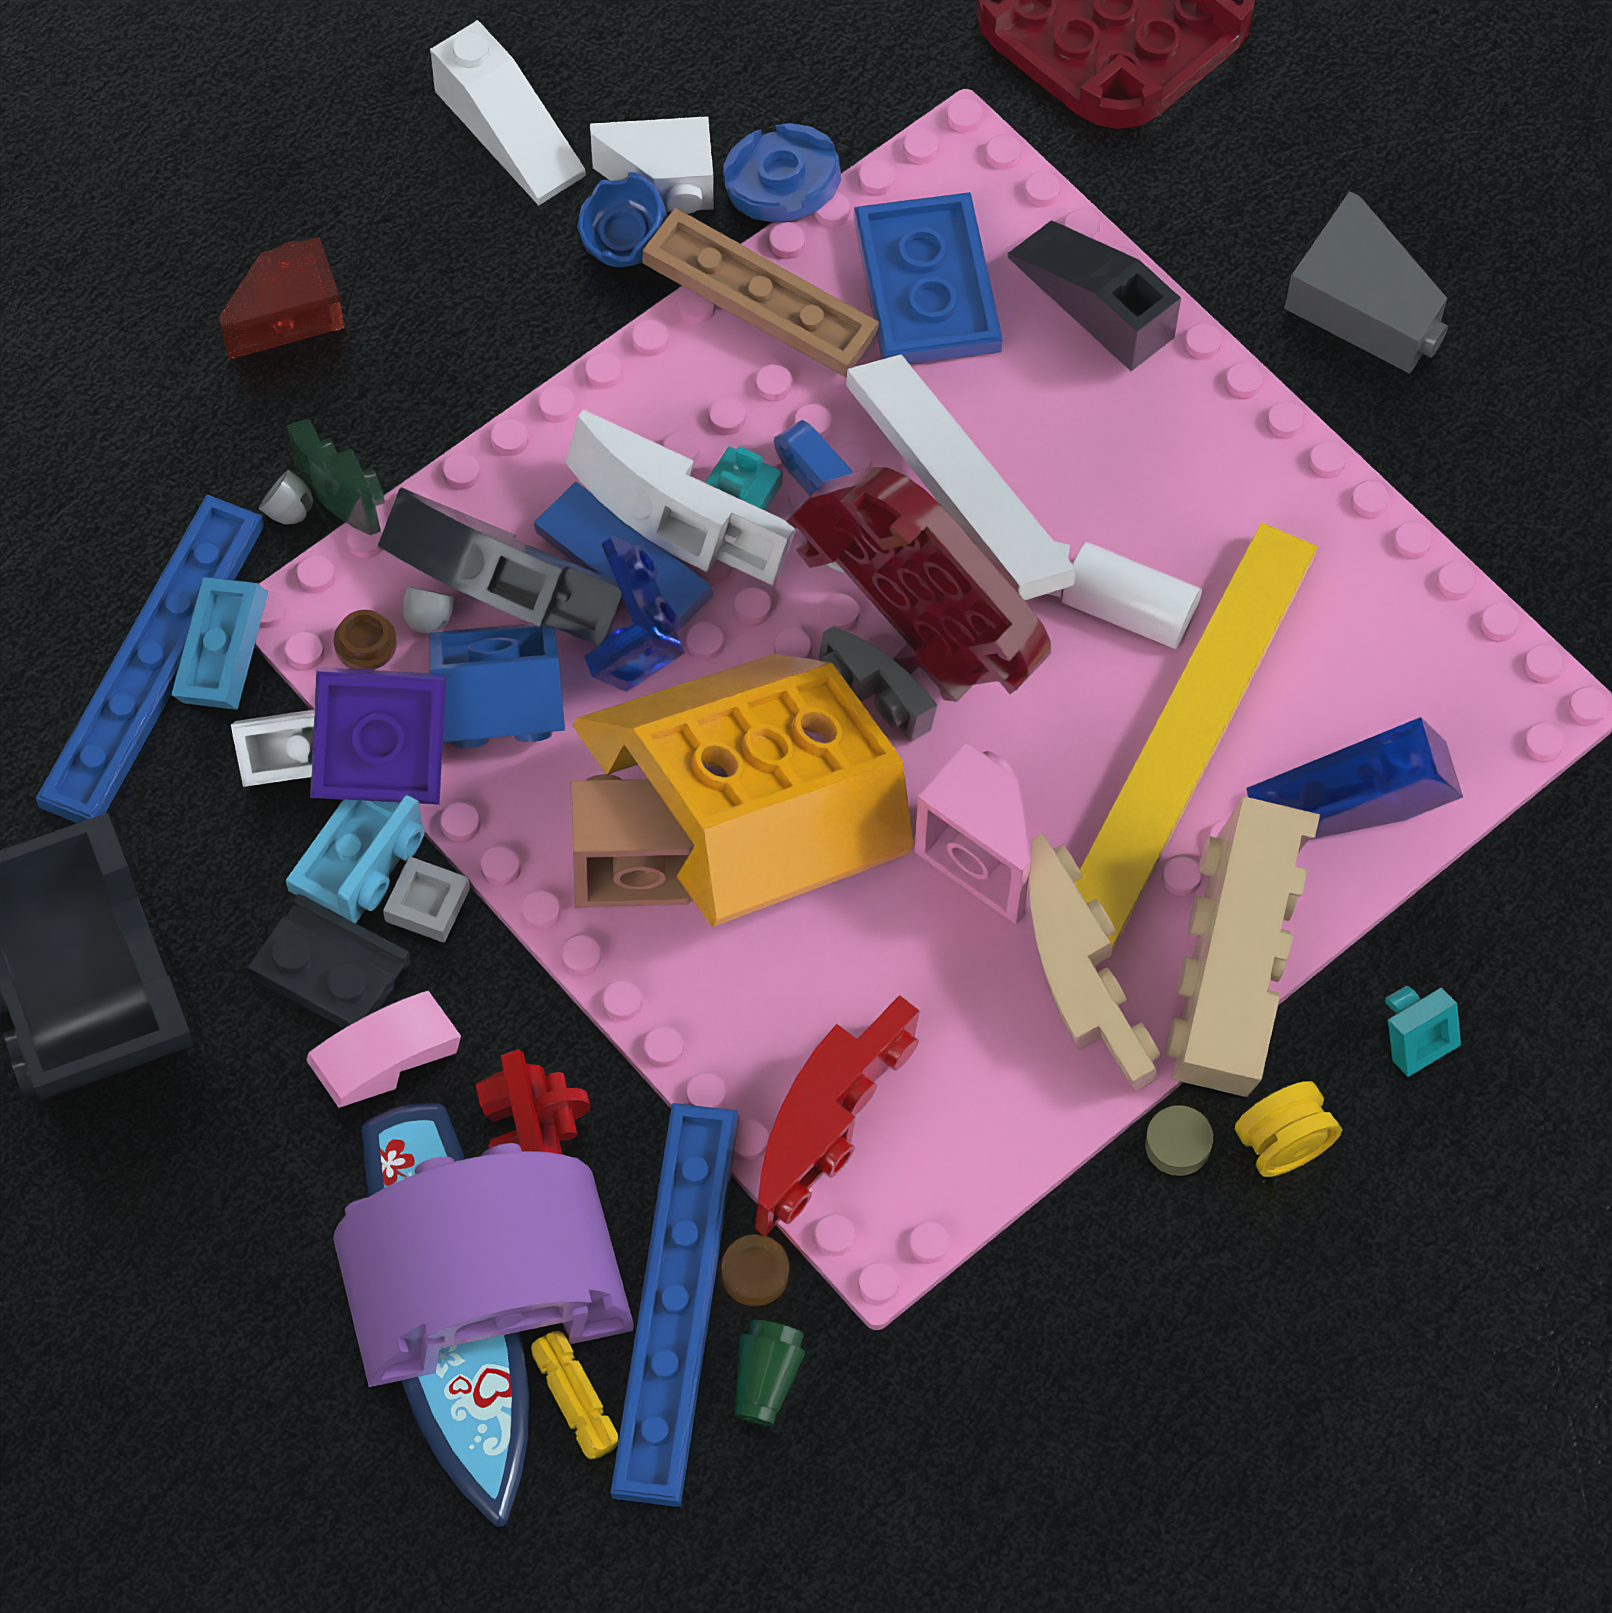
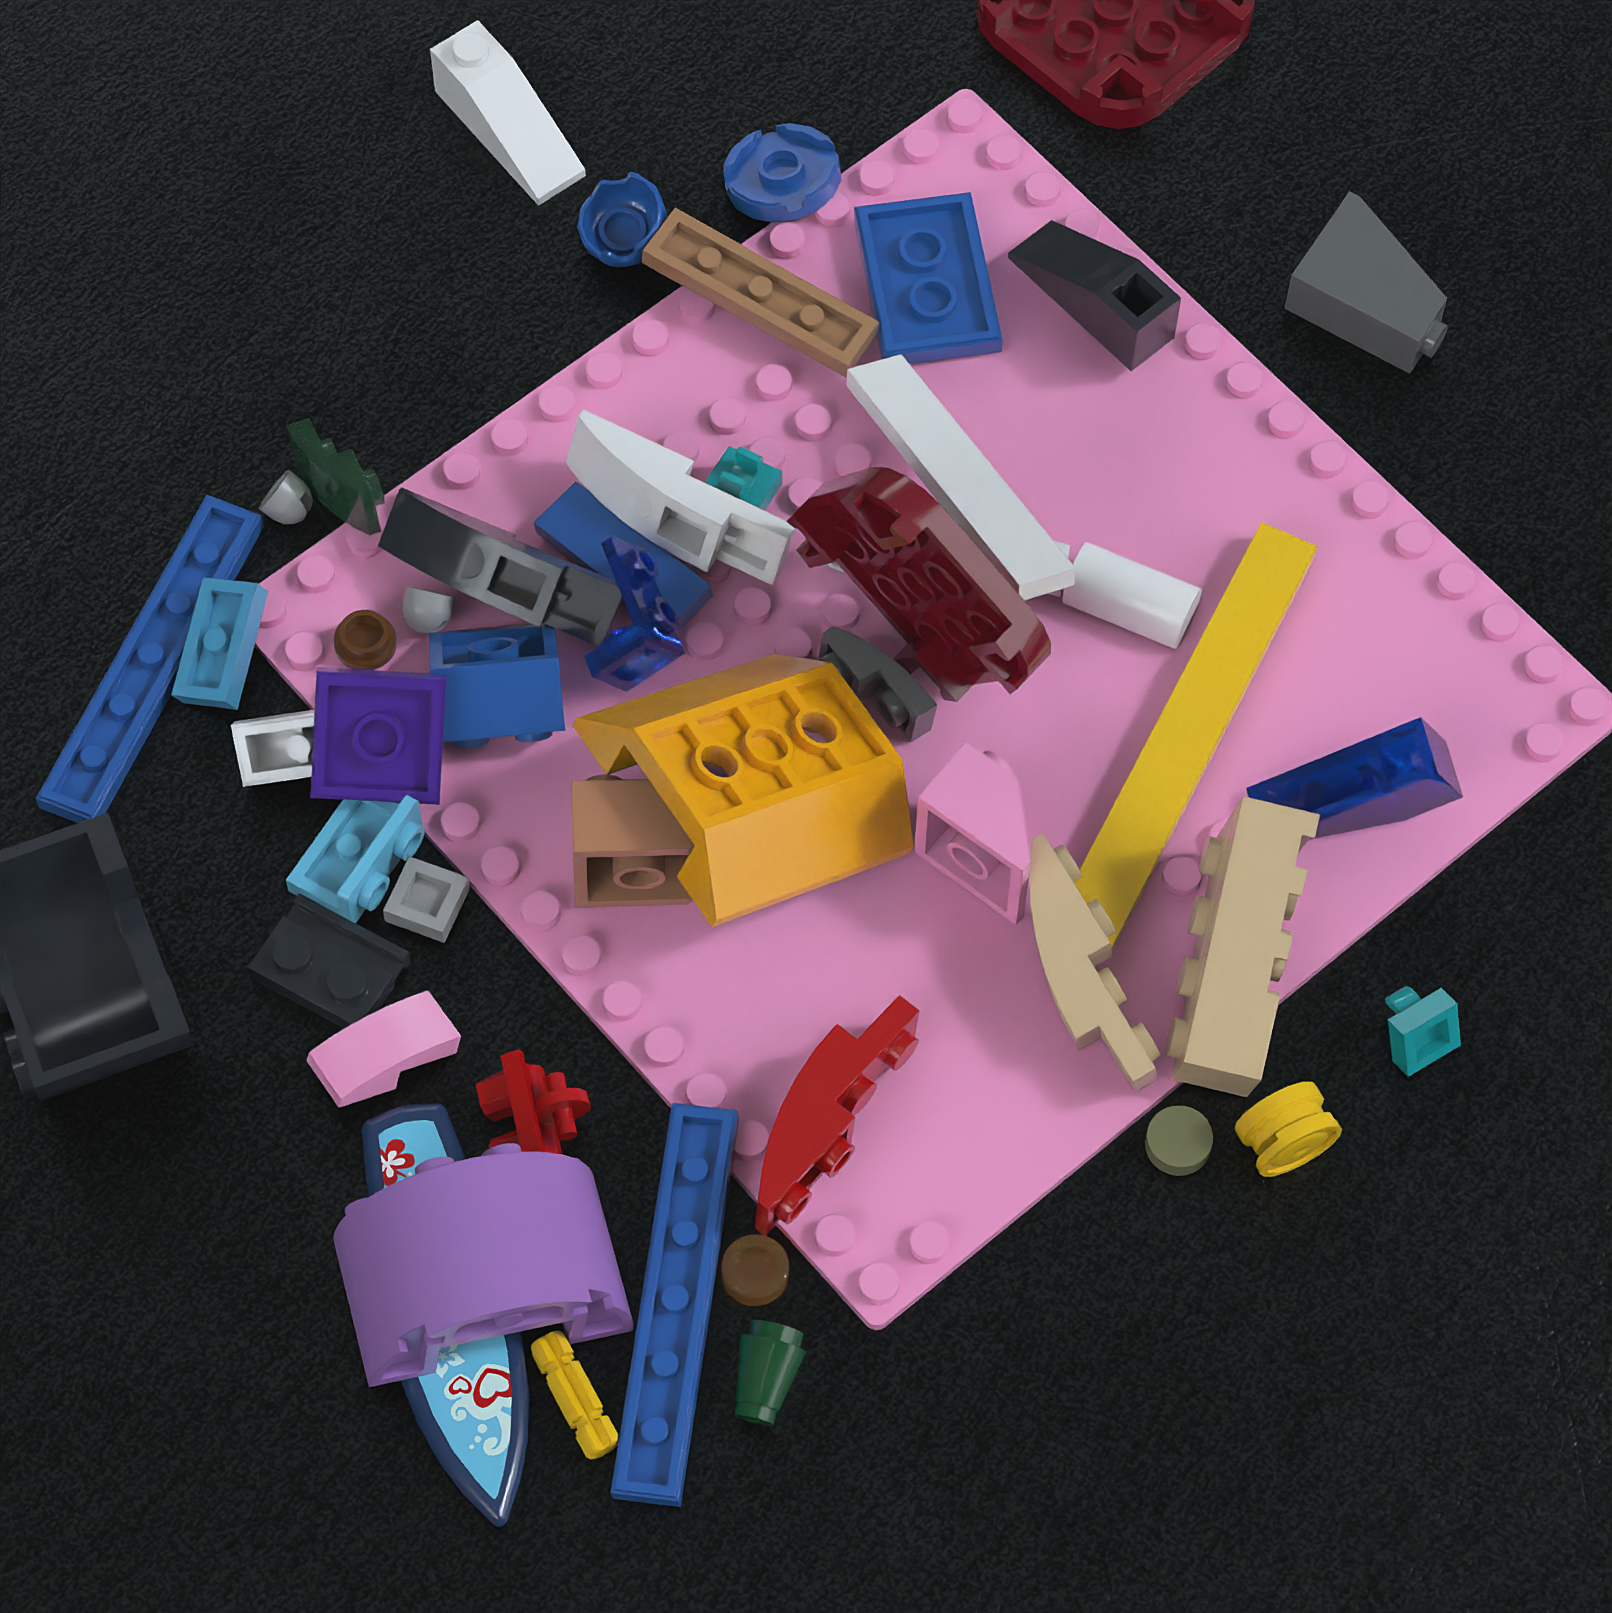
(282, 300): clear red slope -> none
(664, 152): white slope -> none
(808, 456): blue beam -> none

